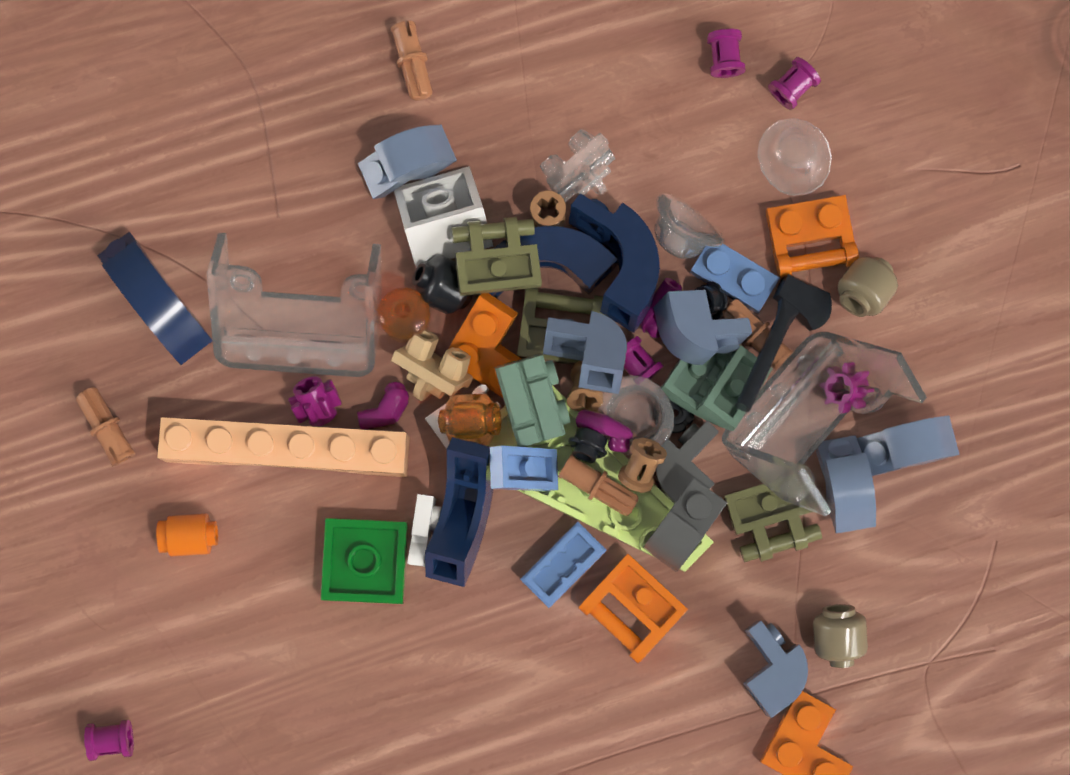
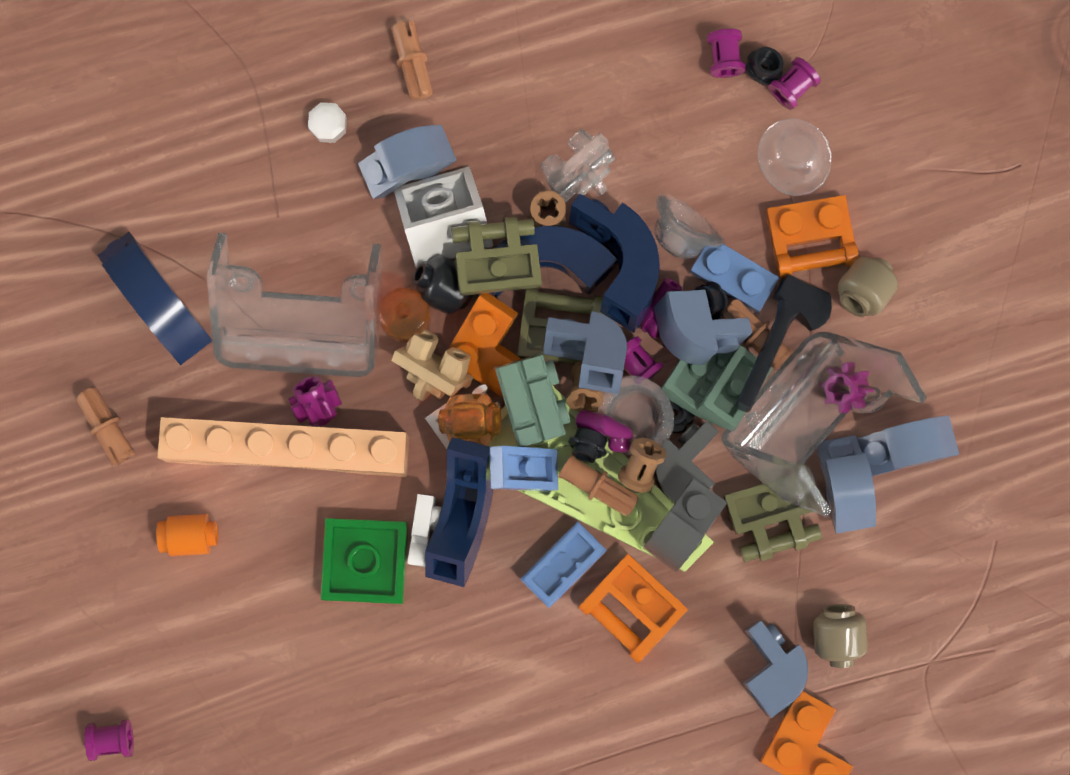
(327, 122): none -> white tile
(389, 409): magenta arm -> none
(769, 60): none -> black plate

